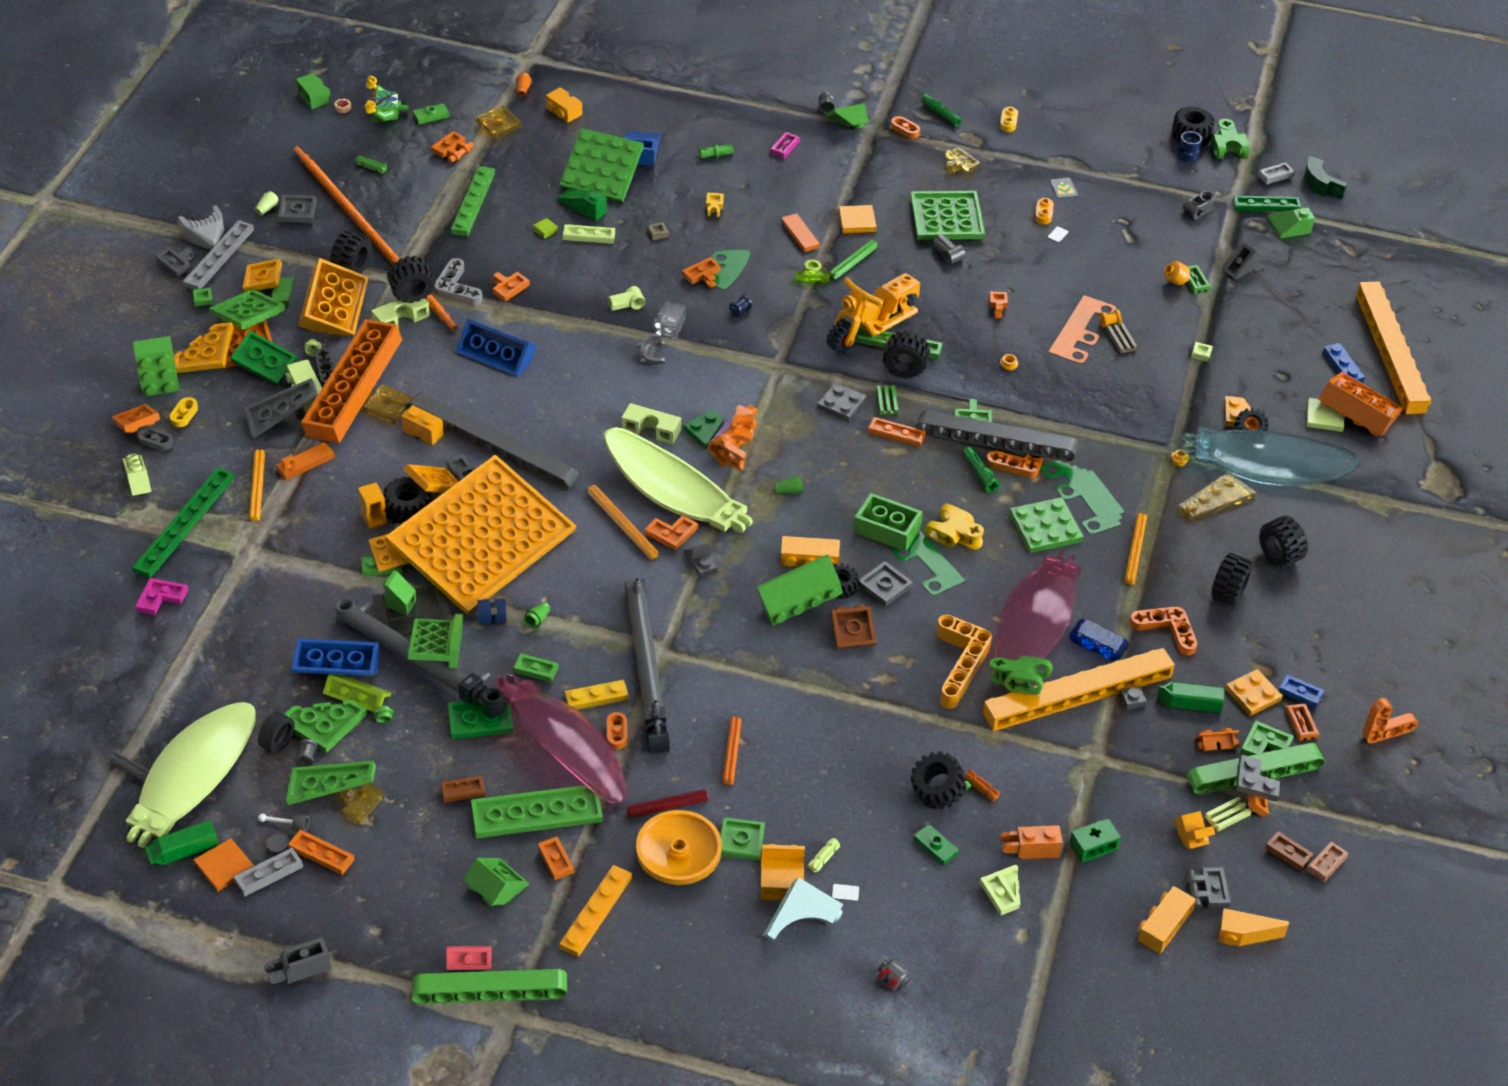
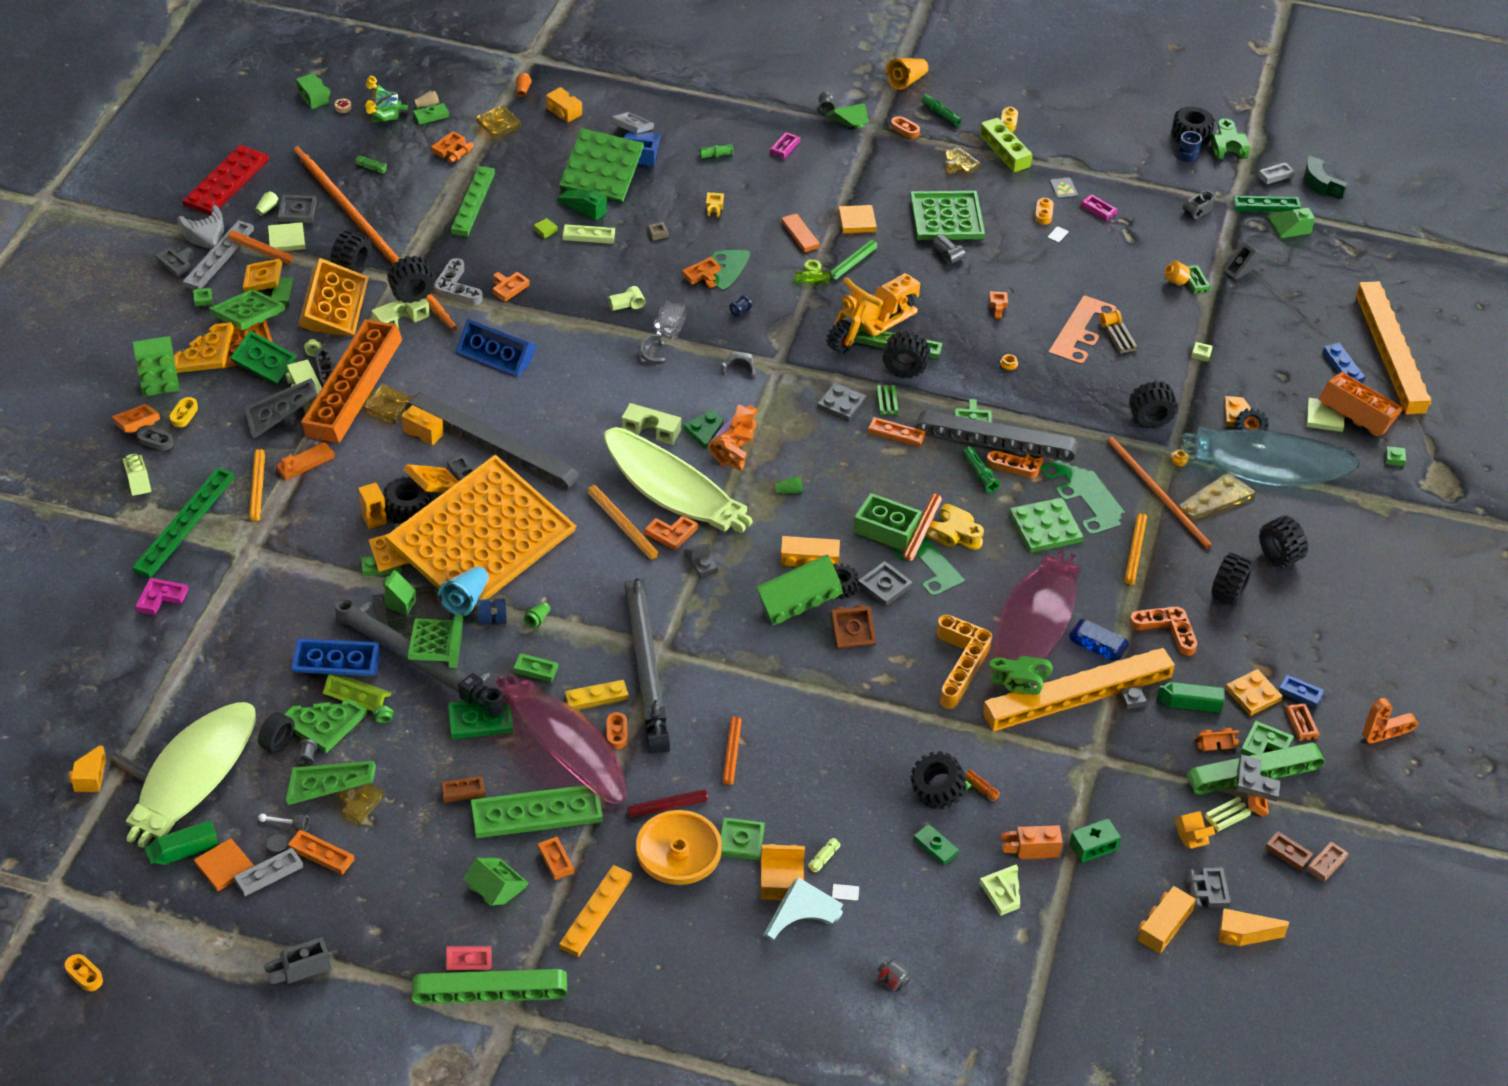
(85, 974): none -> light orange plate
(89, 771): none -> light orange slope
(225, 179): none -> red plate
(260, 247): none -> orange axle
(287, 236): none -> yellowish green tile
(426, 100): none -> tan cone
(463, 591): none -> medium azure cone
(632, 122): none -> light grey tile
(739, 358): none -> flat silver helmet
(905, 71): none -> light orange cone
(922, 527): none -> orange axle
(1005, 144): none -> lime brick
(1099, 207): none -> dark pink tile
(1153, 404): none -> black tyre
(1160, 493): none -> orange piece
(1395, 456): none -> bright green plate

